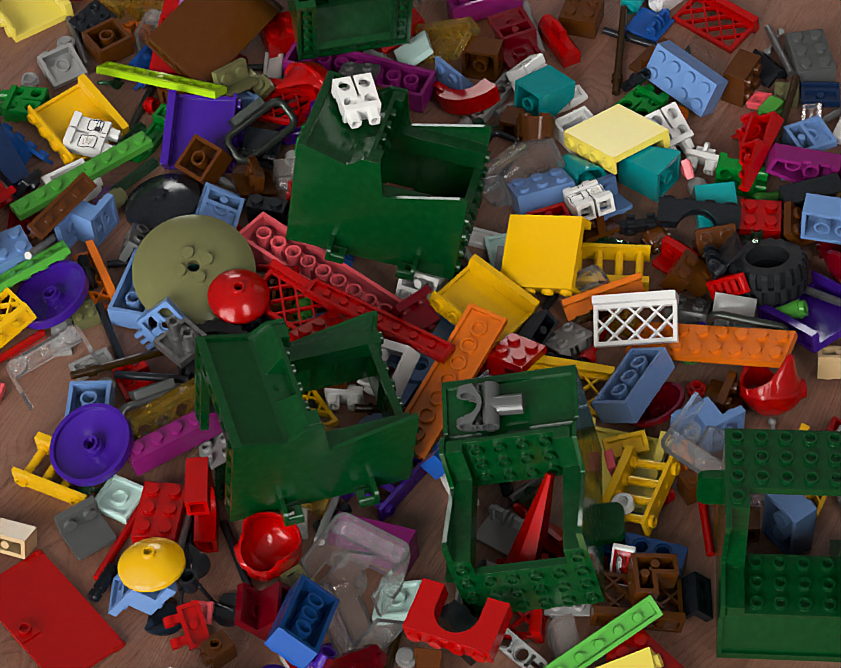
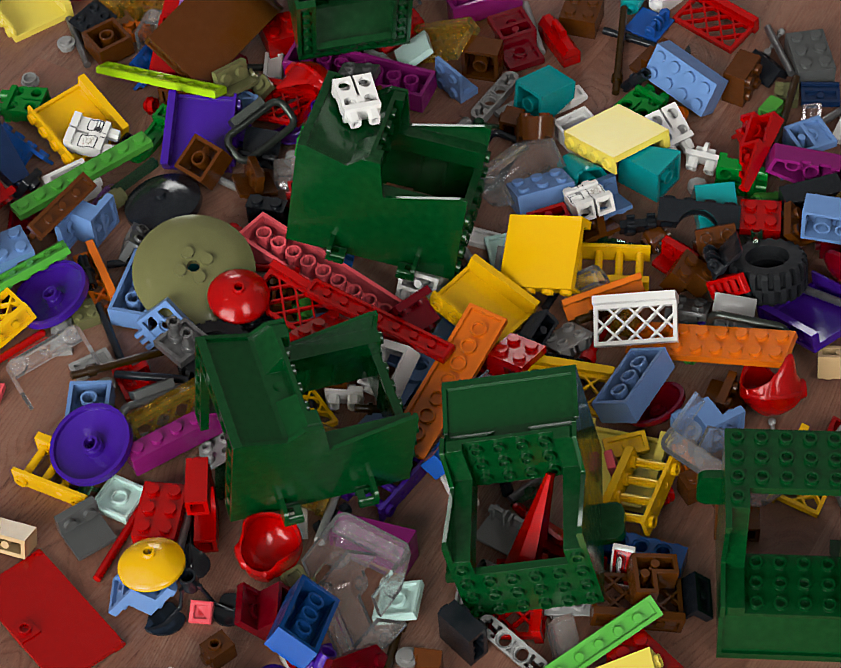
(40, 247): light grey bar -> none
(61, 65): light grey plate -> none
(102, 582): black axle -> none
(115, 83): clear green hand -> none
(138, 127): clear green axle -> none
(139, 112): pearl dark grey bar -> none
(192, 623): red plate -> none
(220, 204): medium blue bracket -> none
(231, 543): black bar -> none
(468, 100): red arch -> none
(478, 642): red arch -> none
(489, 408): dark grey connector -> none
(527, 66): white brick -> none
(626, 501): white tile -> none
(687, 169): coral tile -> none
(691, 388): red plate -> none
(706, 529): red bar -> none
(757, 99): coral tile -> none
(789, 522): medium blue brick -> none
(795, 309): bright green cone -> none

